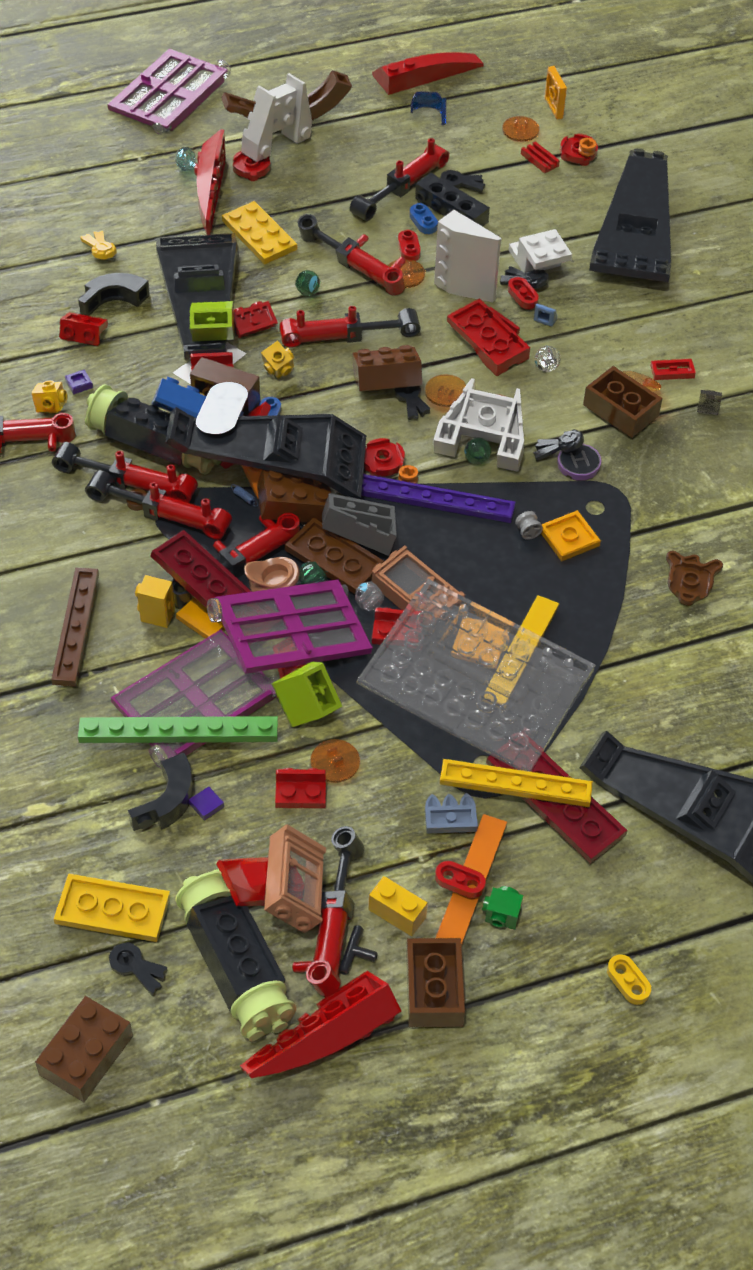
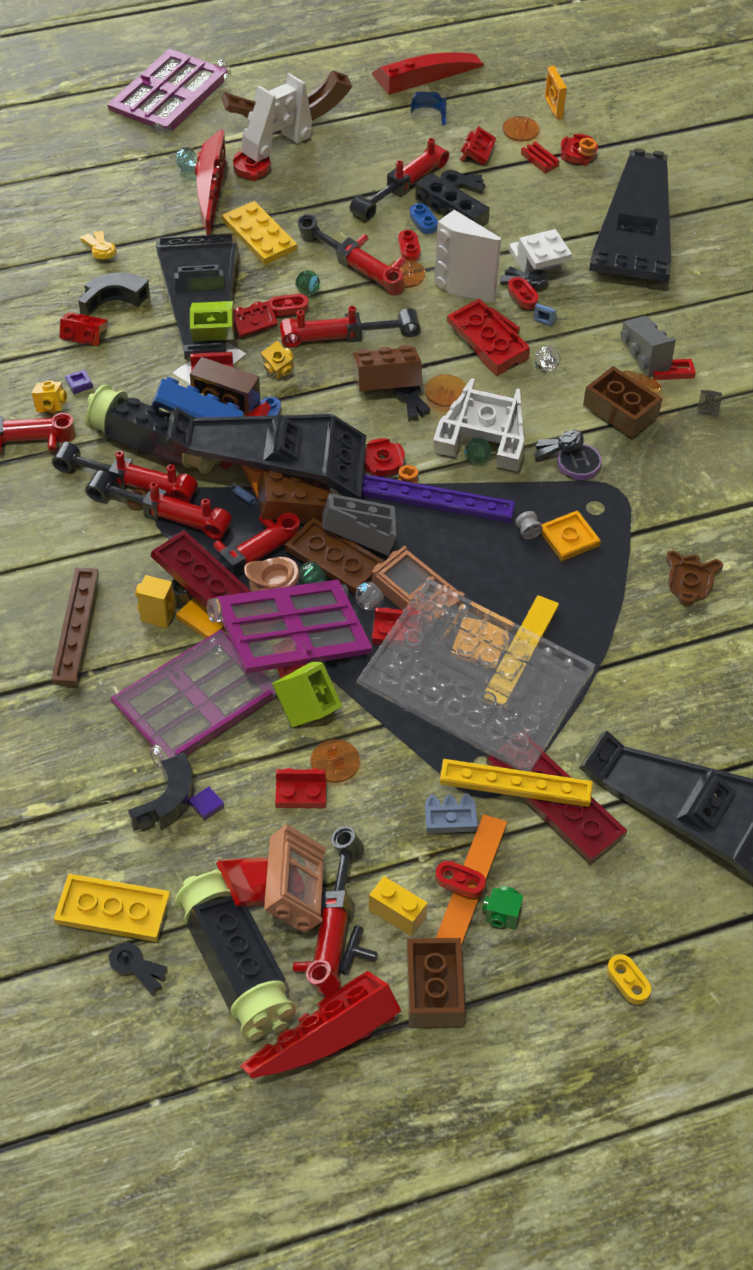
(84, 1049): reddish brown brick -> none
(177, 729): bright green plate -> none
(221, 408): flat silver sticker -> none
(289, 304): none -> red plate
(478, 145): none -> red bracket
(648, 344): none -> dark grey wedge

